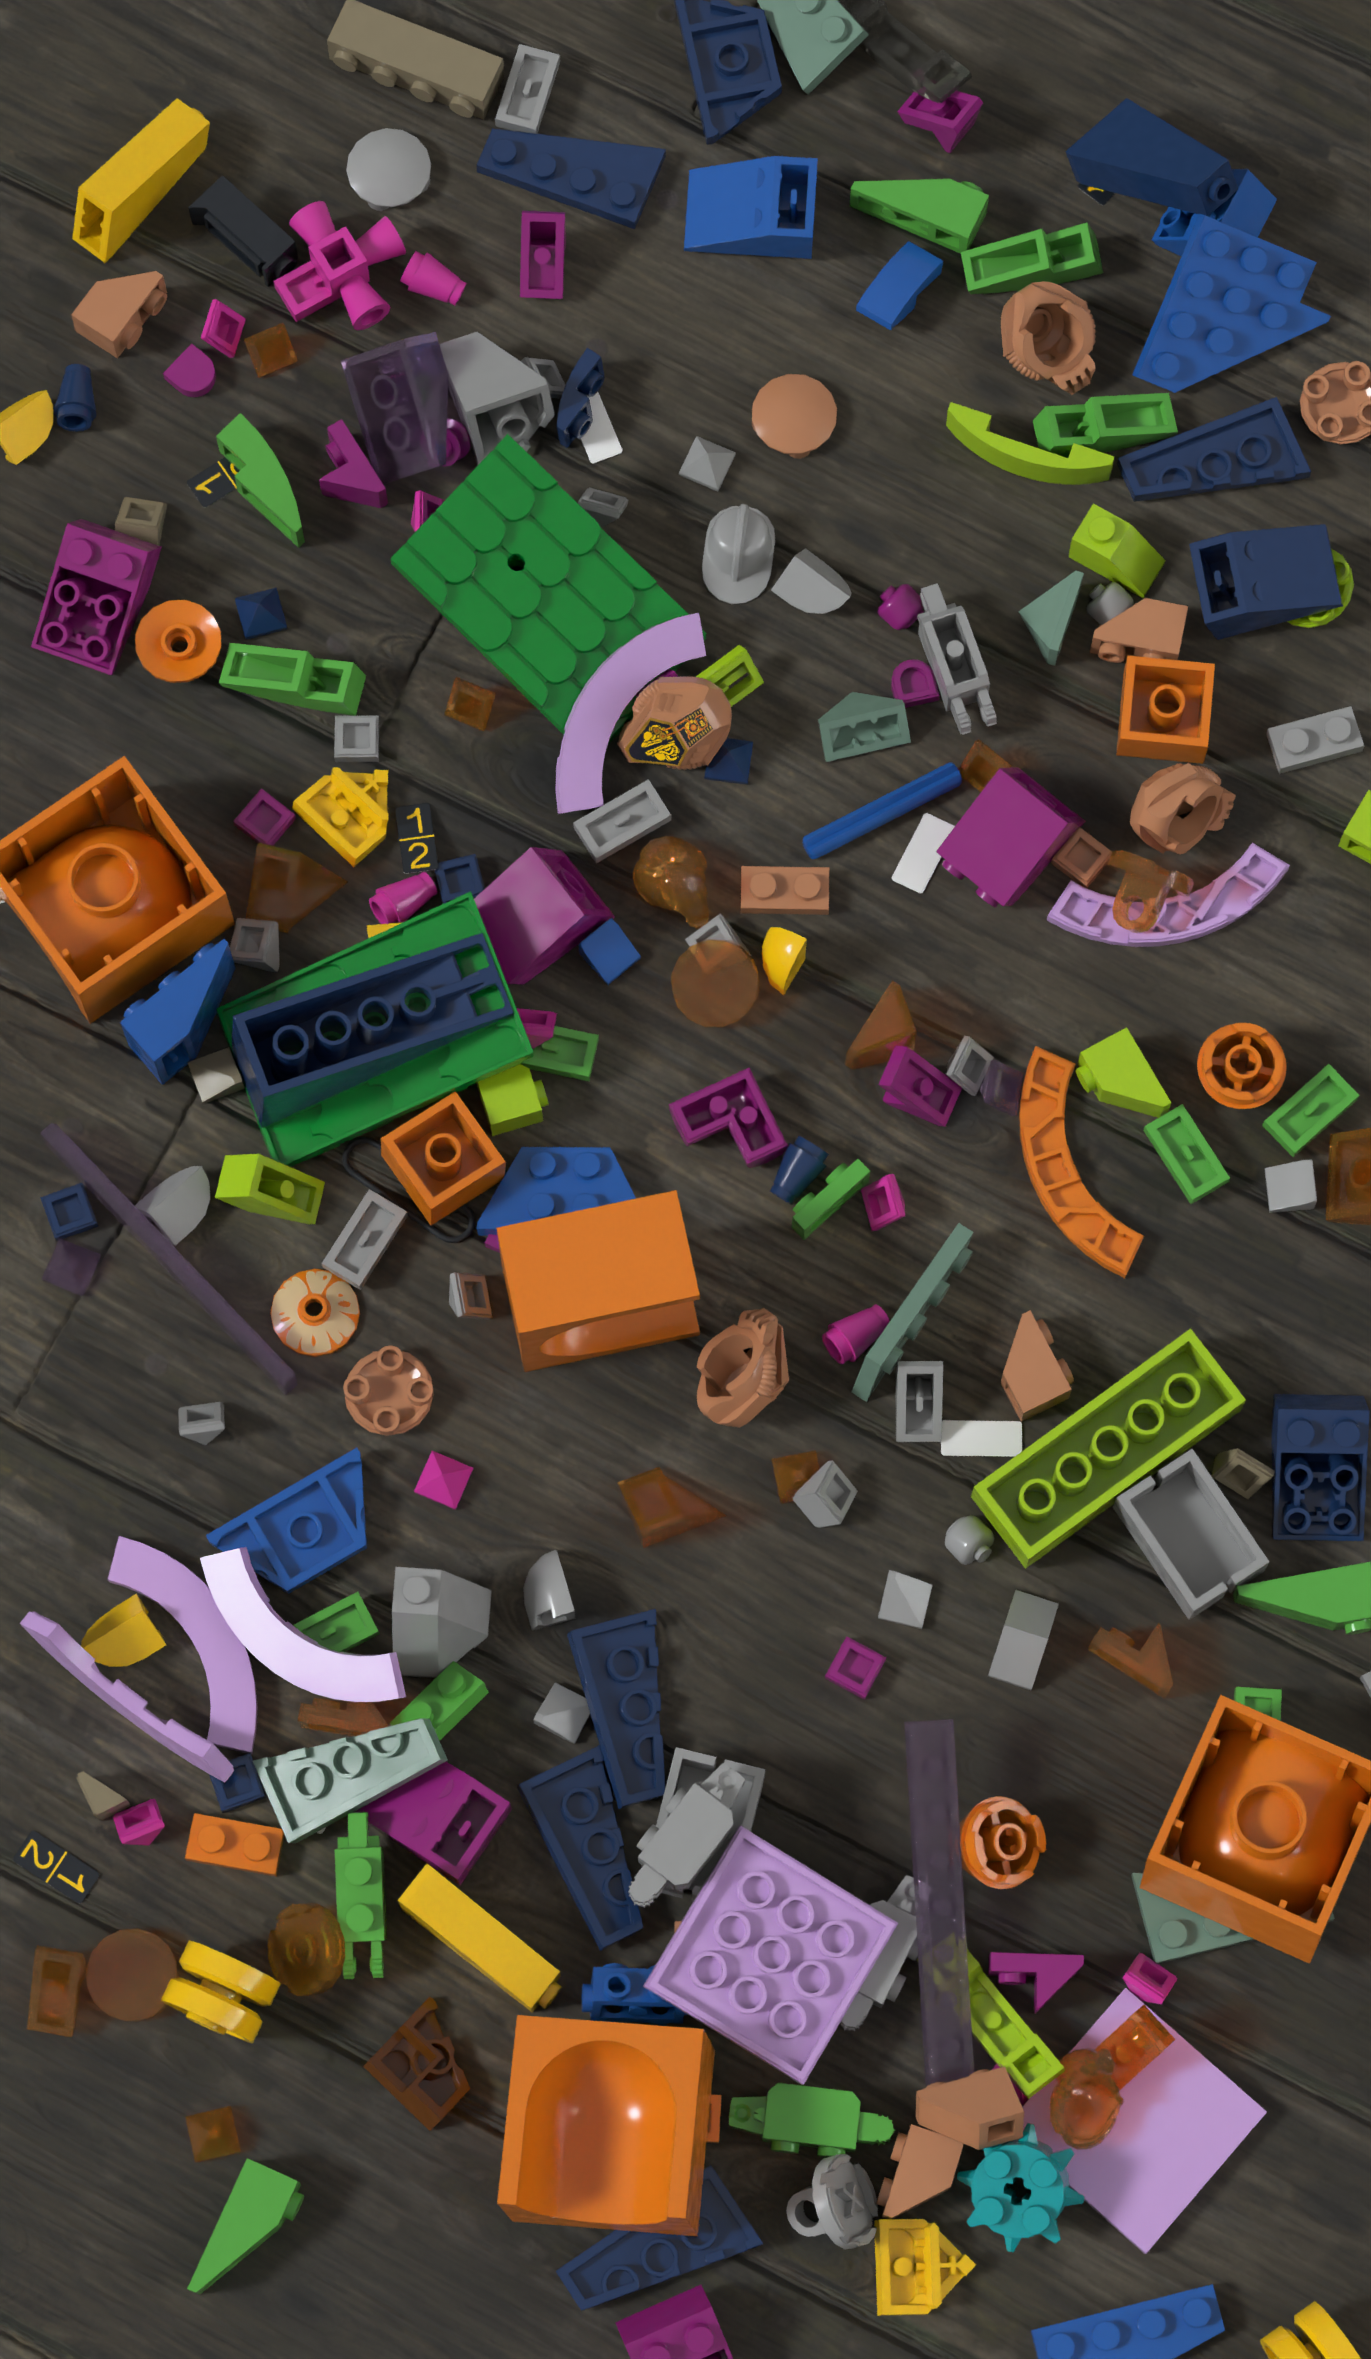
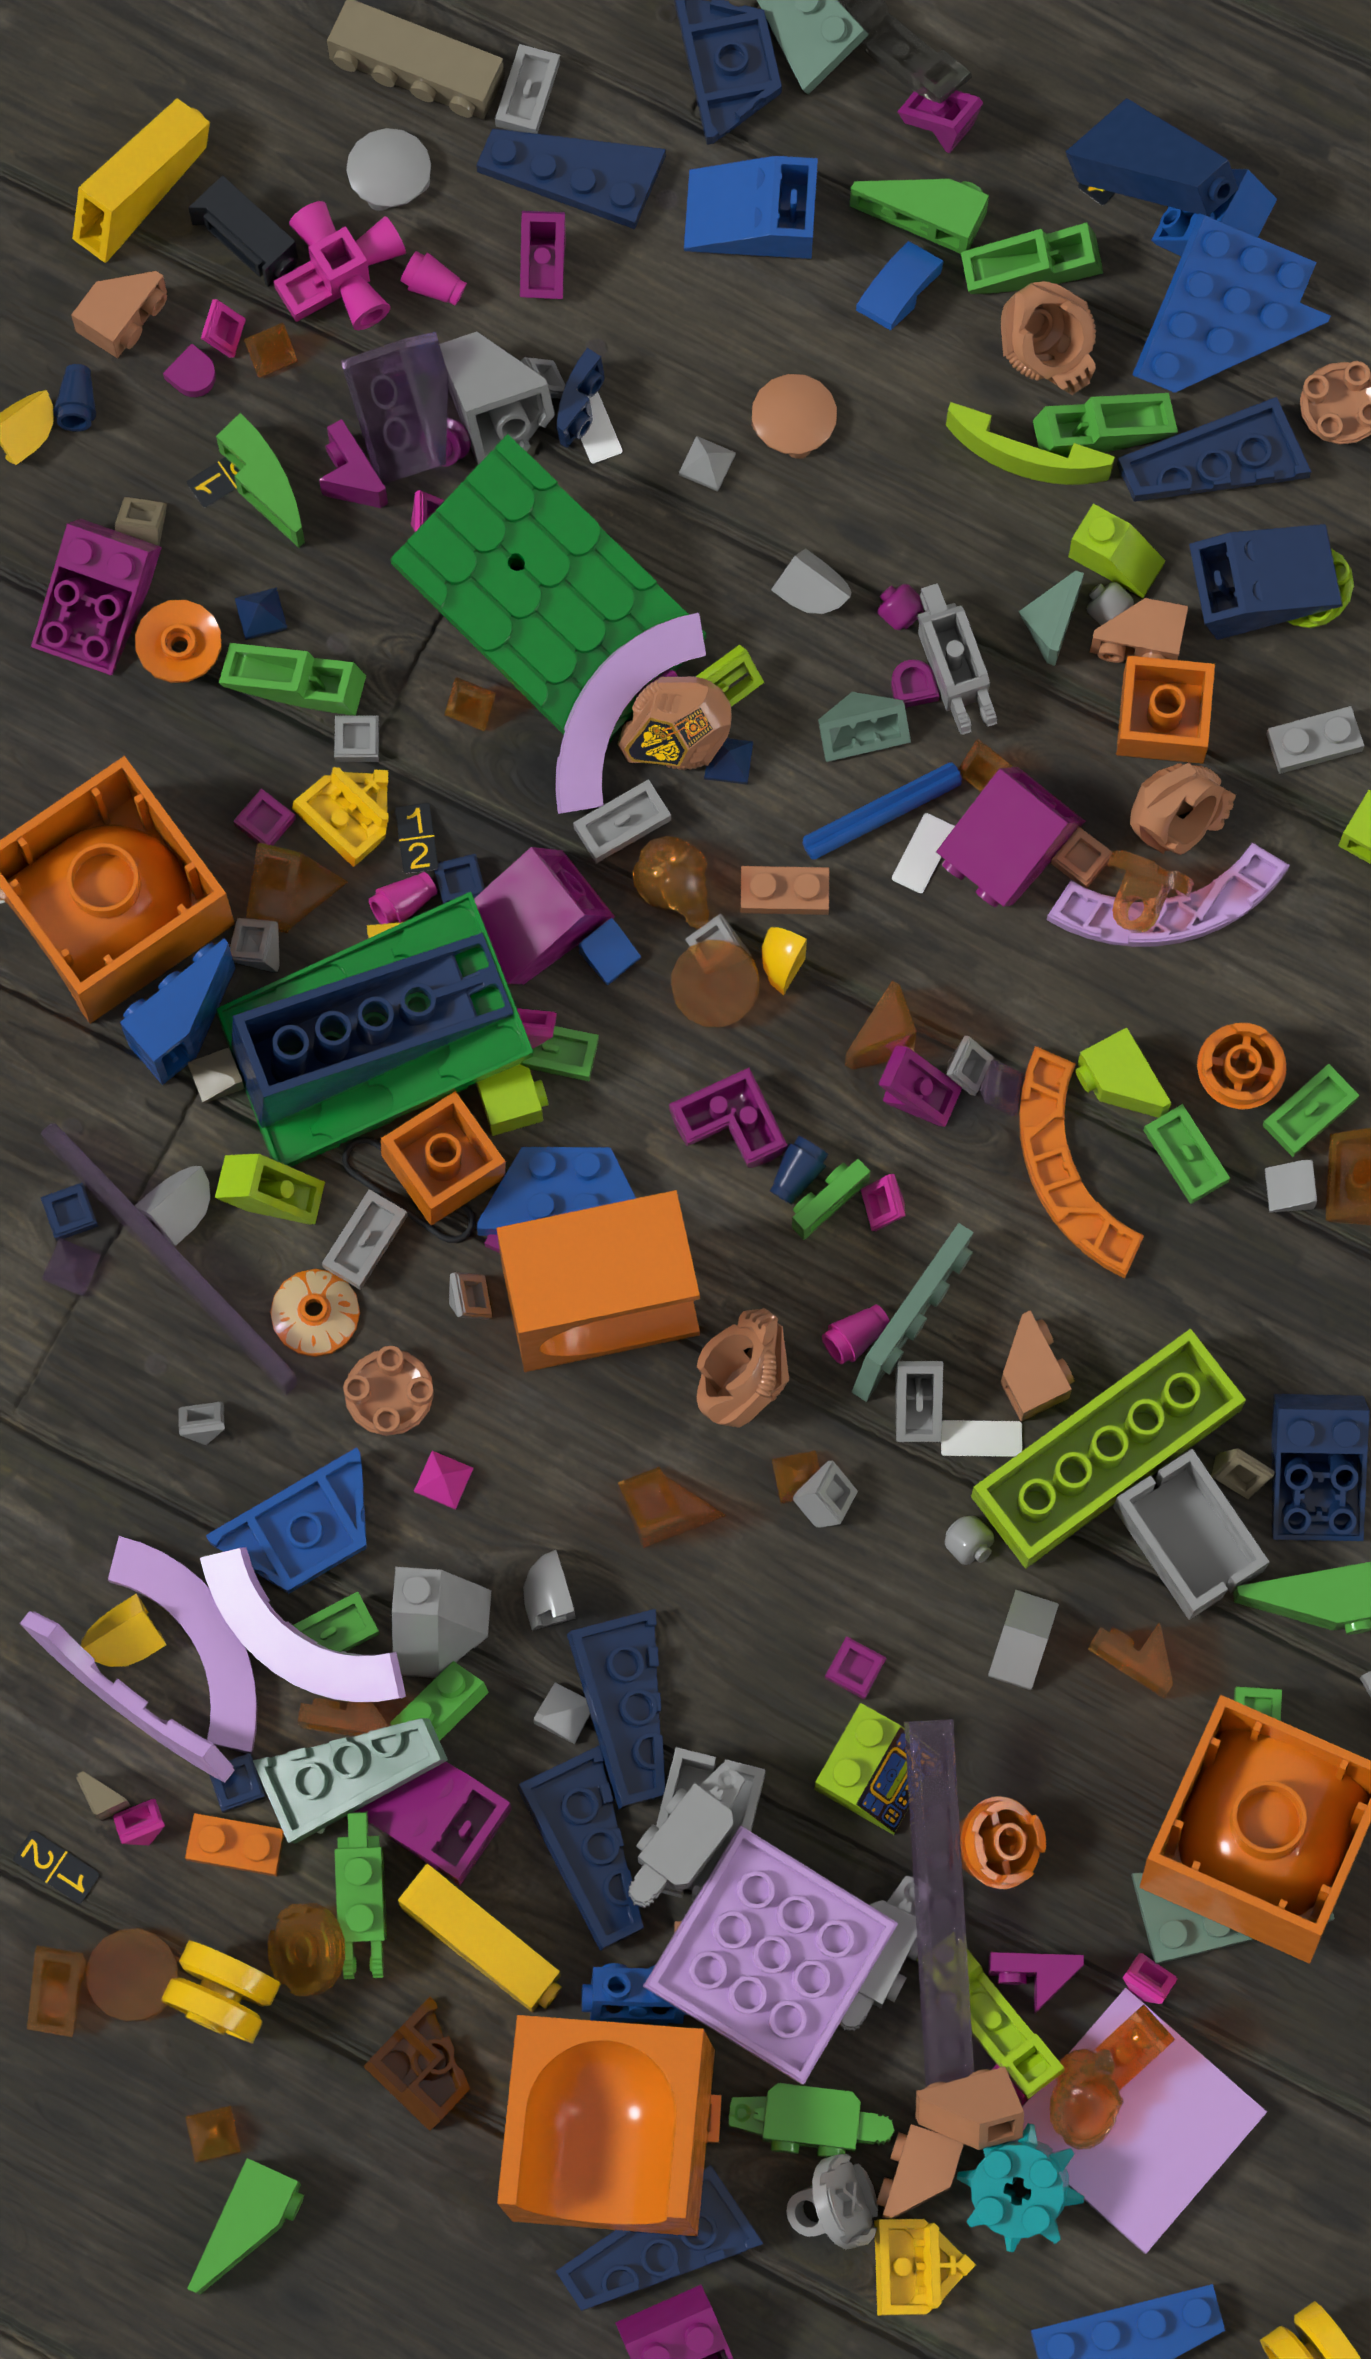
(602, 505): light grey slope -> none
(738, 554): light grey piece -> none
(869, 1770): none -> lime slope
(905, 1600): light grey slope -> none

